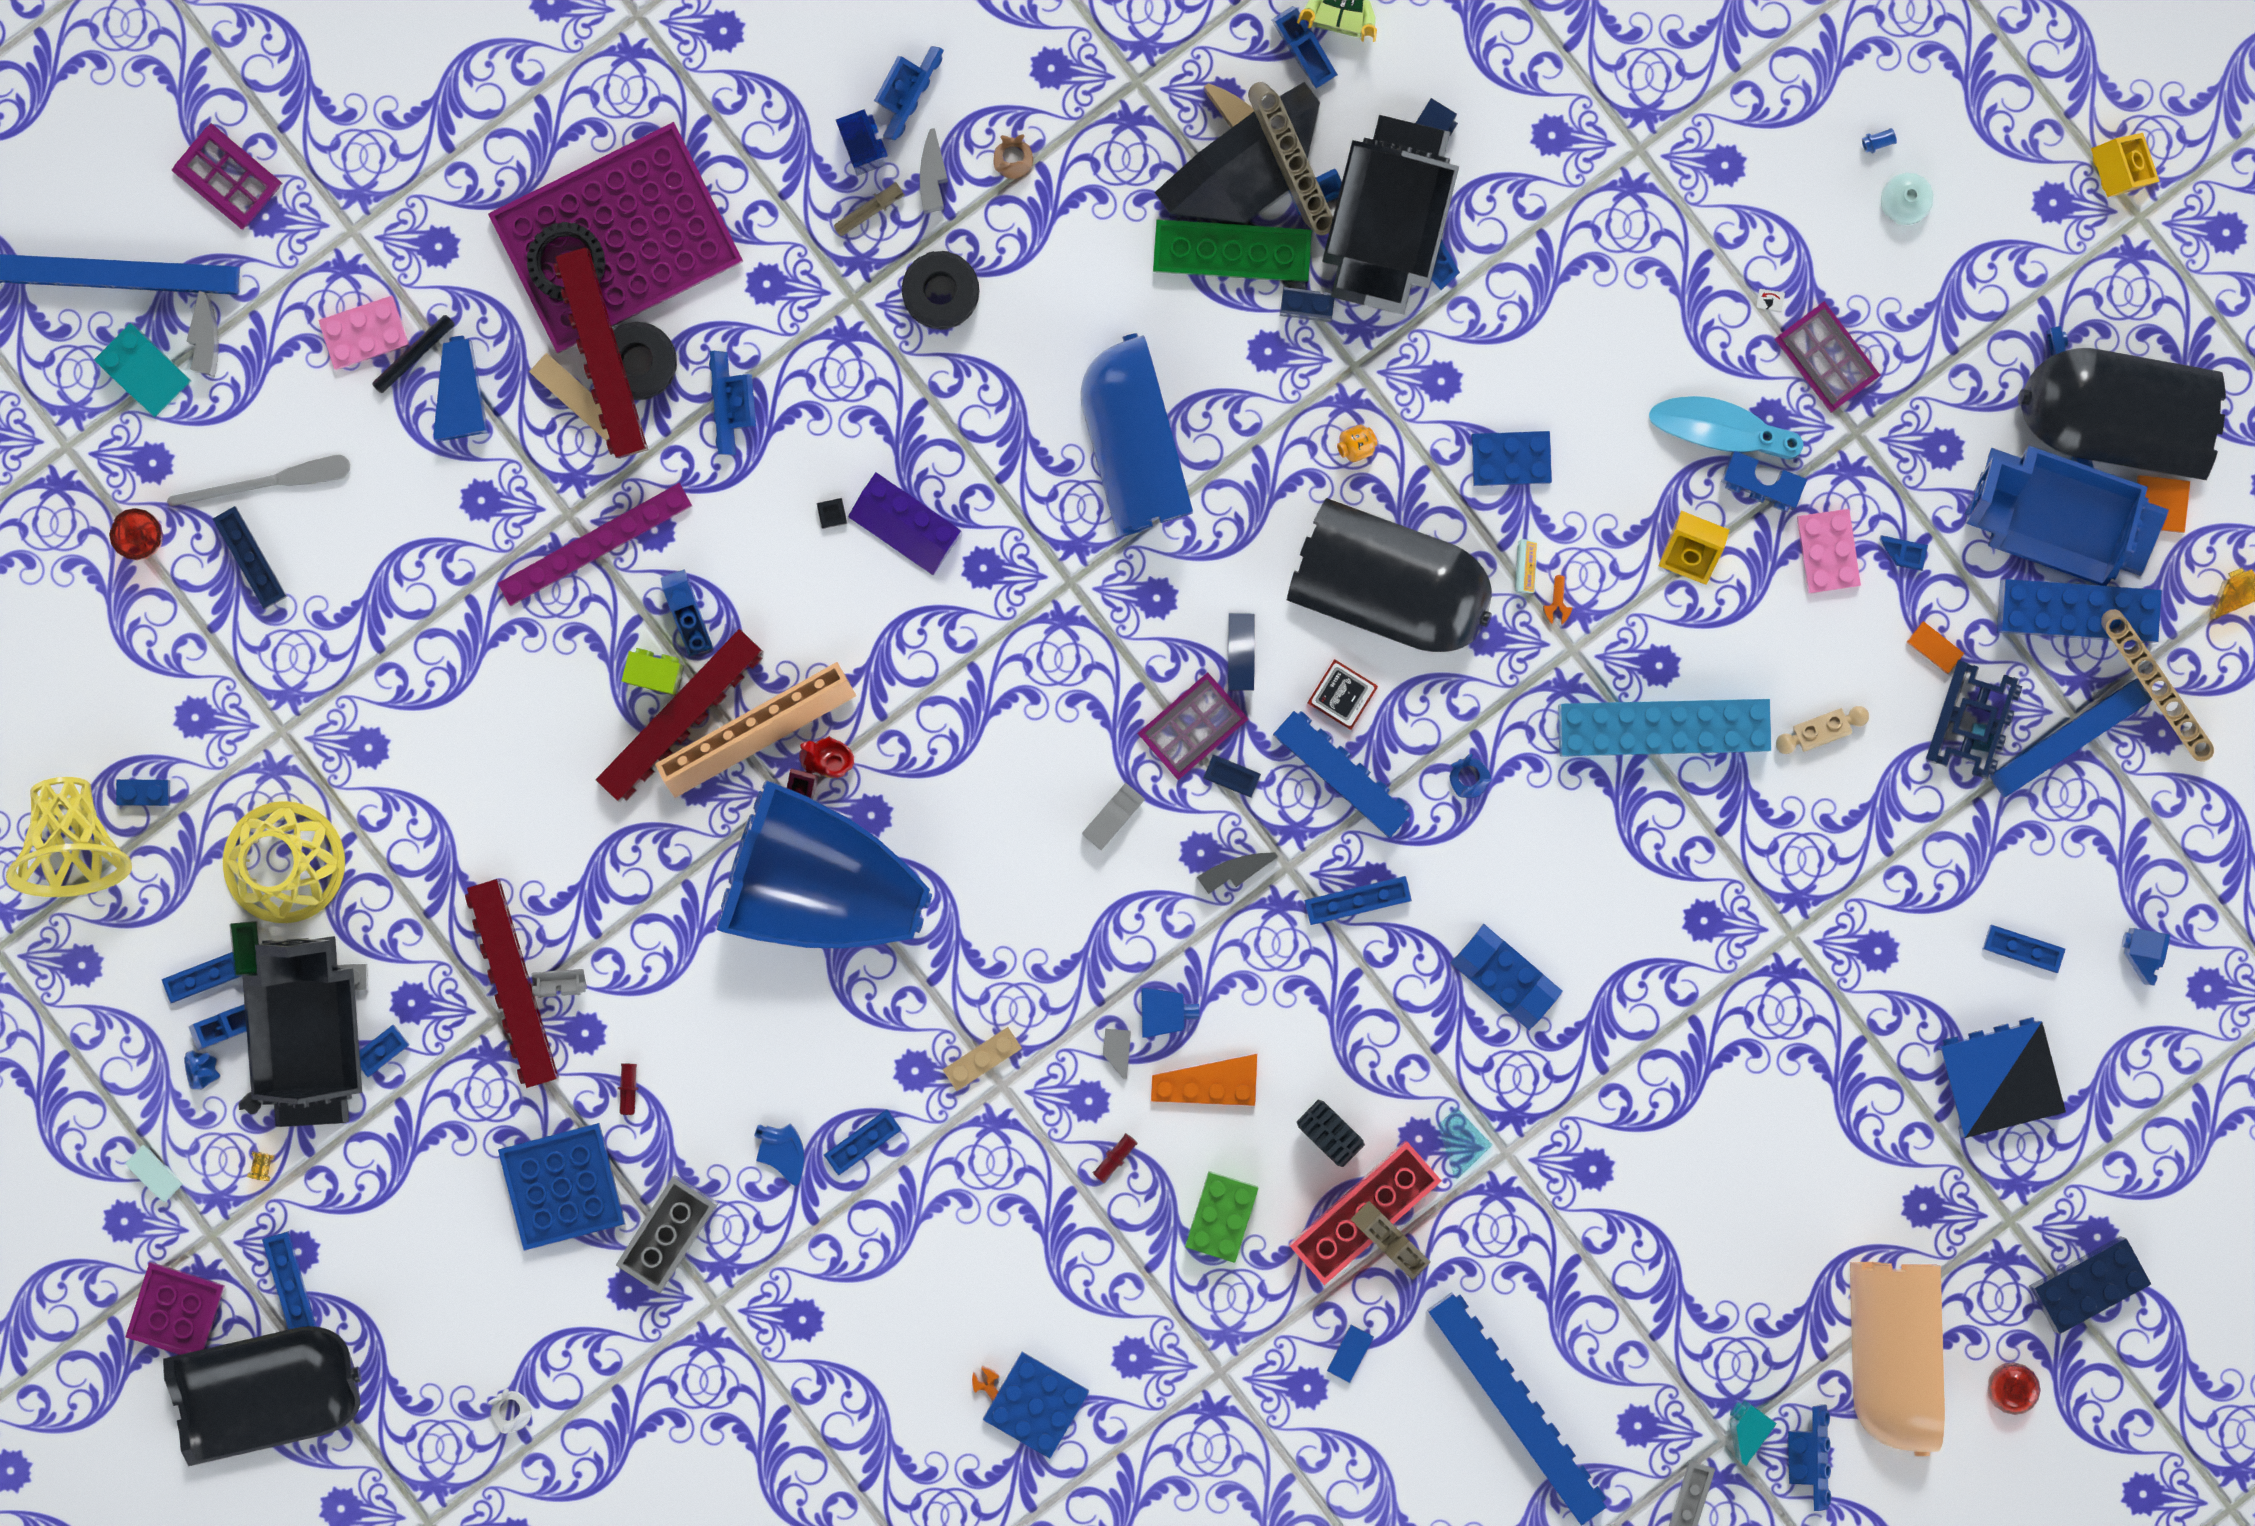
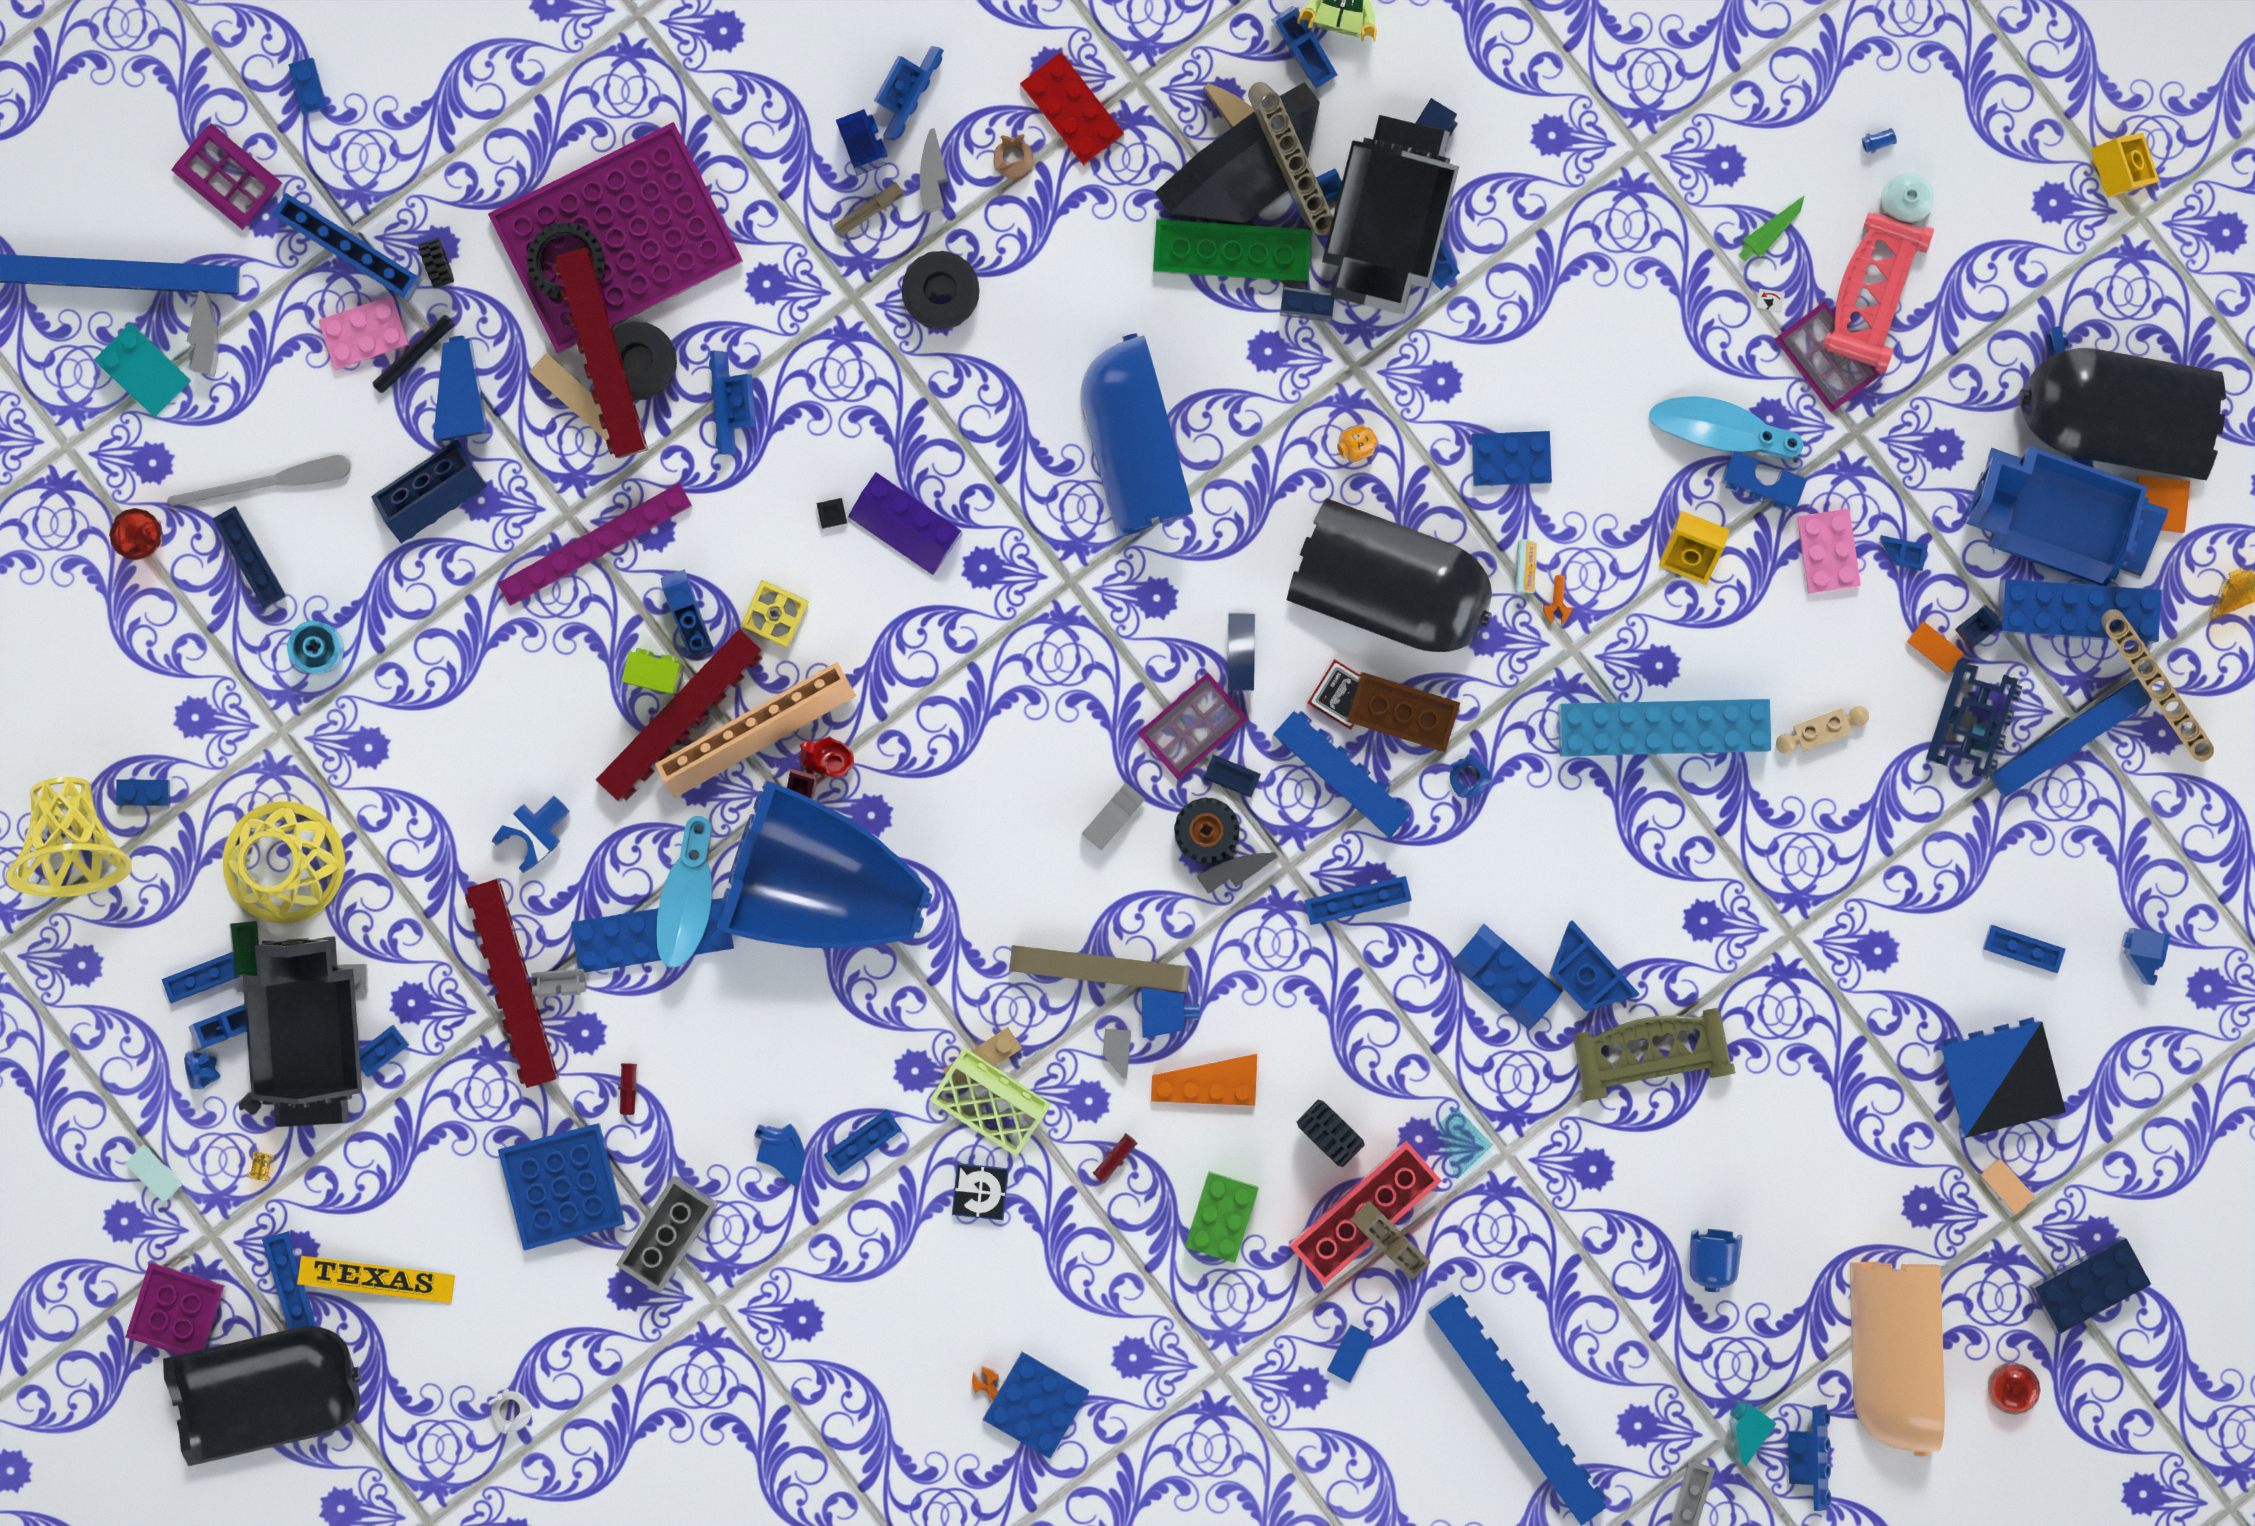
(302, 640): none -> medium azure brick
(308, 86): none -> blue plate
(347, 247): none -> blue brick
(376, 1279): none -> yellow sticker
(429, 491): none -> dark blue slope
(436, 263): none -> black tyre
(534, 830): none -> blue connector
(633, 939): none -> blue plate
(686, 898): none -> medium azure plant
(774, 614): none -> light yellow piece
(980, 1191): none -> tile
(997, 1083): none -> yellowish green fence
(1072, 109): none -> red plate
(1099, 968): none -> dark tan beam
(1206, 830): none -> black wheel
(1403, 711): none -> reddish brown plate
(1587, 972): none -> blue wing
(1599, 1073): none -> olive piece
(1714, 1258): none -> blue cylinder
(1766, 235): none -> bright green bar
(1903, 241): none -> coral piece
(1978, 626): none -> dark blue bracket
(2007, 1186): none -> light nougat tile

